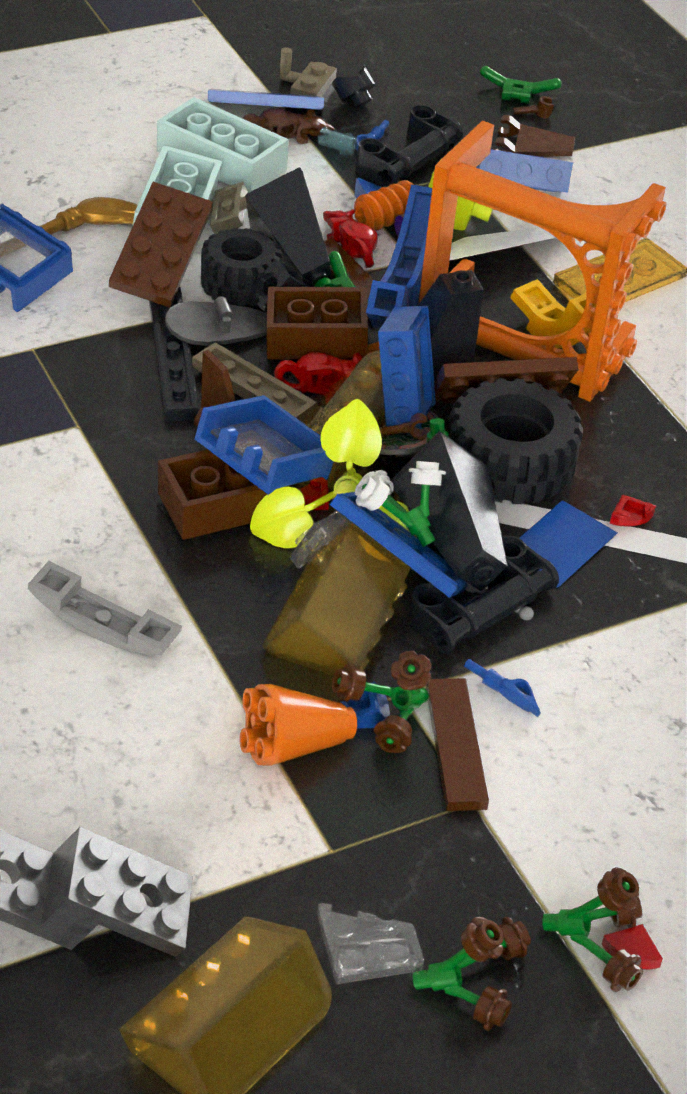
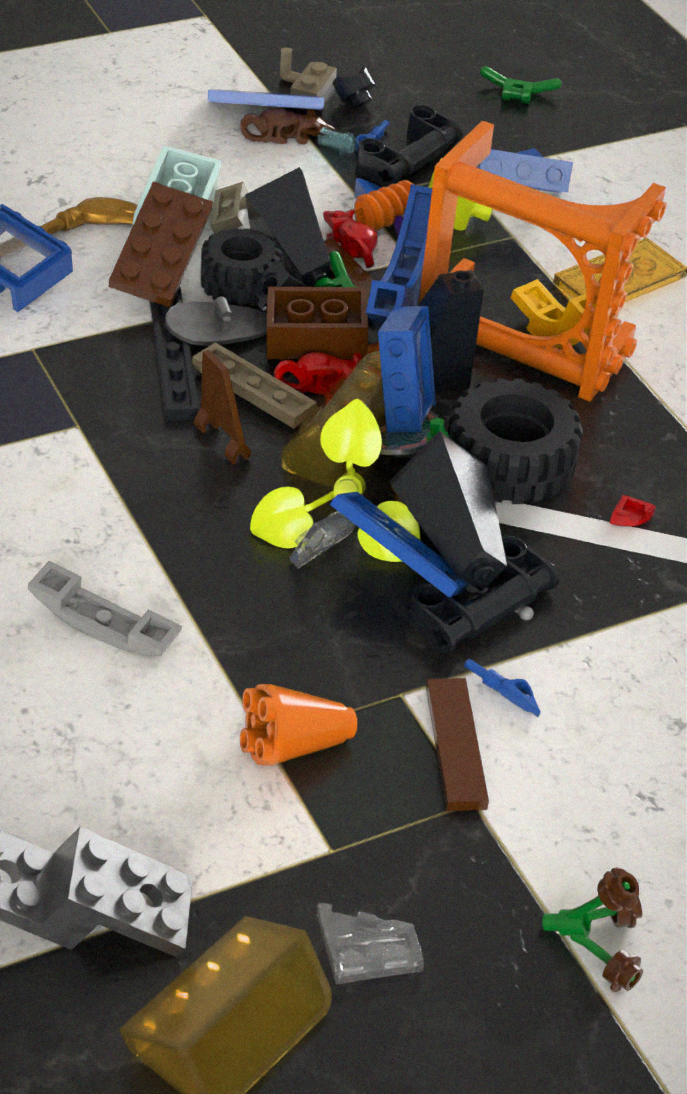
(205, 494): reddish brown brick -> none
(246, 150): light aqua brick -> none
(263, 443): blue window -> none
(315, 490): red tile -> none
(339, 604): clear yellow windscreen -> none
(369, 709): blue slope -> none
(376, 488): plant -> none
(408, 427): reddish brown hand -> none
(411, 674): reddish brown plant -> none
(459, 377): reddish brown plate -> none
(479, 942): reddish brown plant -> none
(492, 242): white sticker -> none
(533, 140): reddish brown flag -> none
(542, 109): reddish brown hand -> none
(567, 538): blue sticker -> none
(634, 941): red tile -> none

